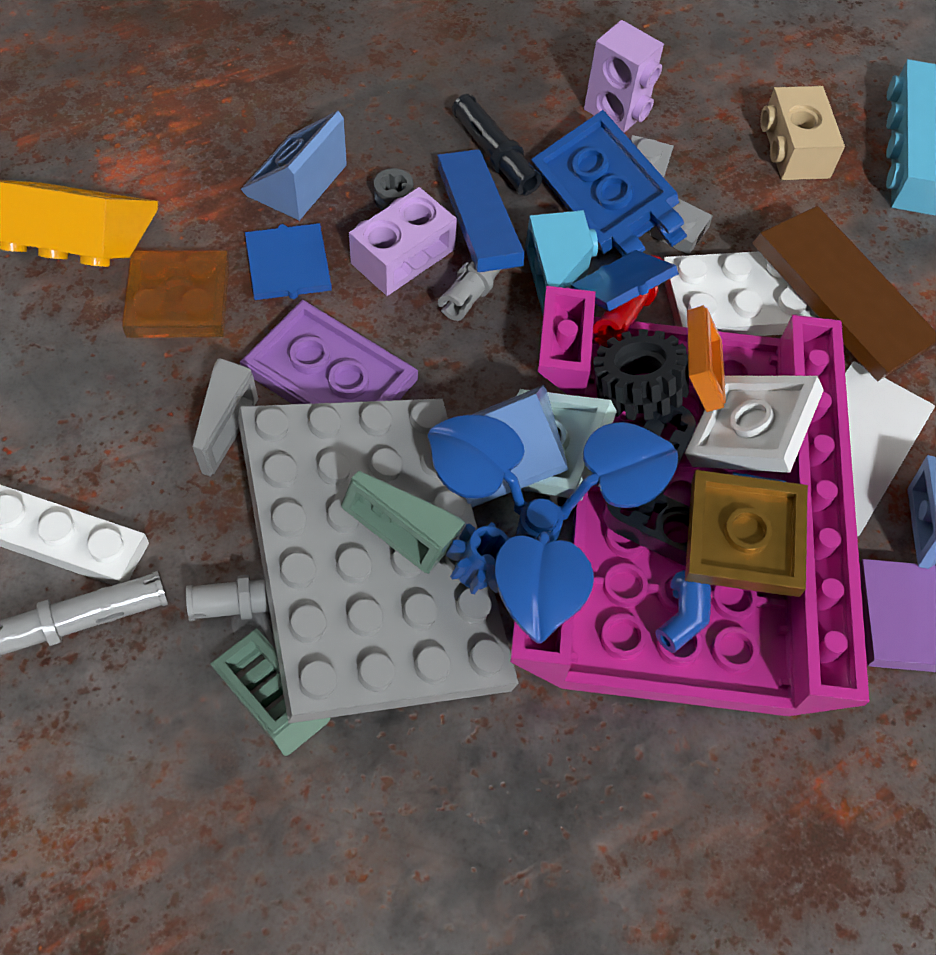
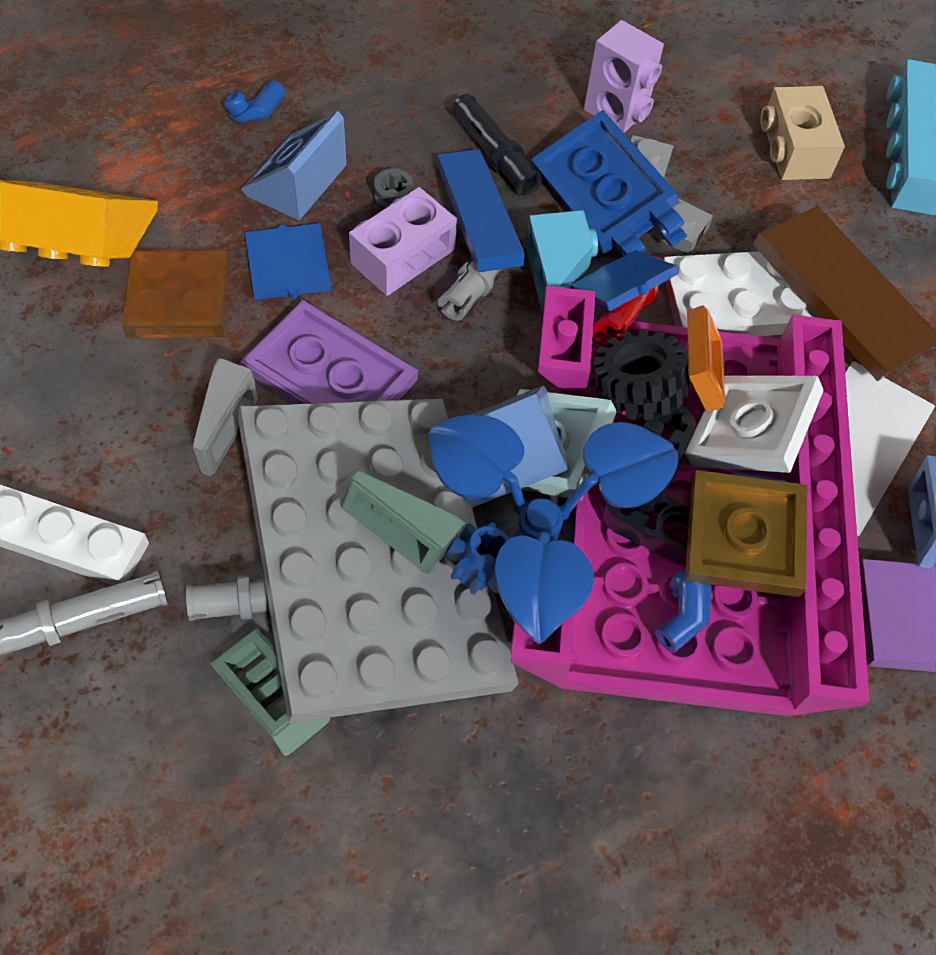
(255, 109): none -> blue arm

